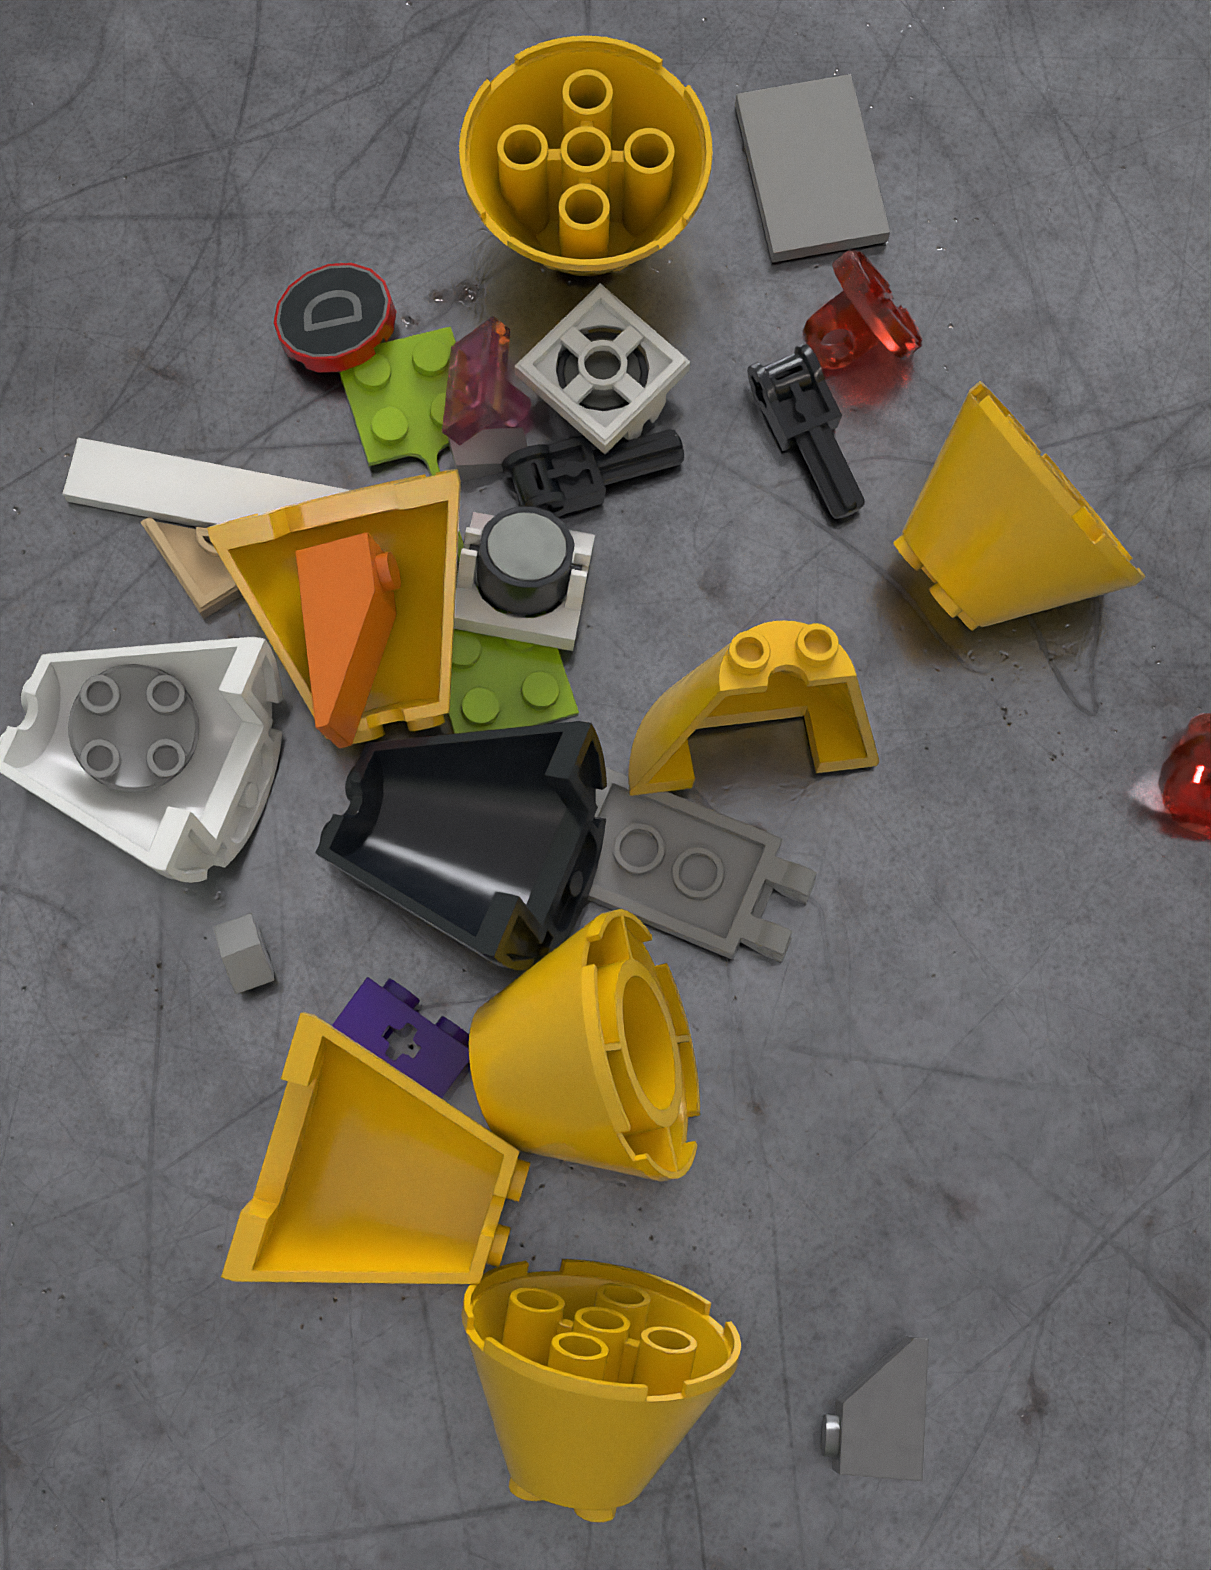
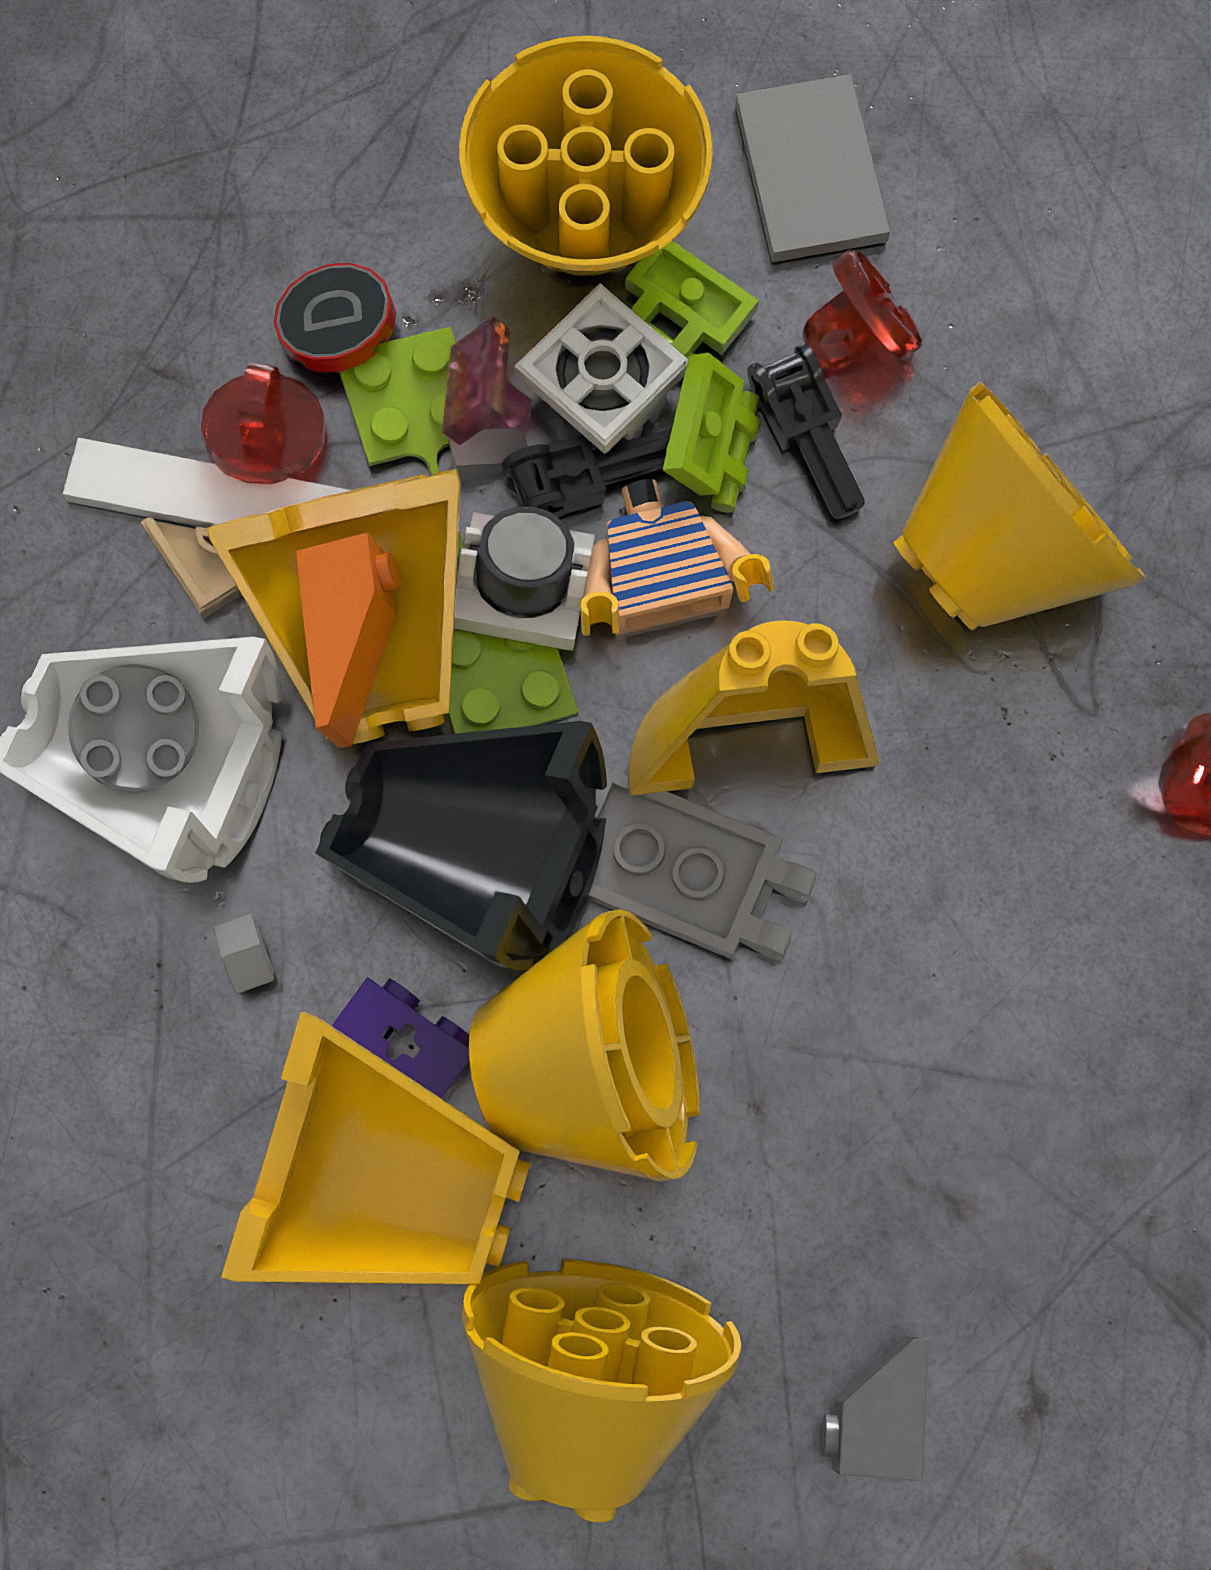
(263, 426): none -> clear red tile
(664, 565): none -> torso
(691, 296): none -> lime plate
(712, 432): none -> lime plate

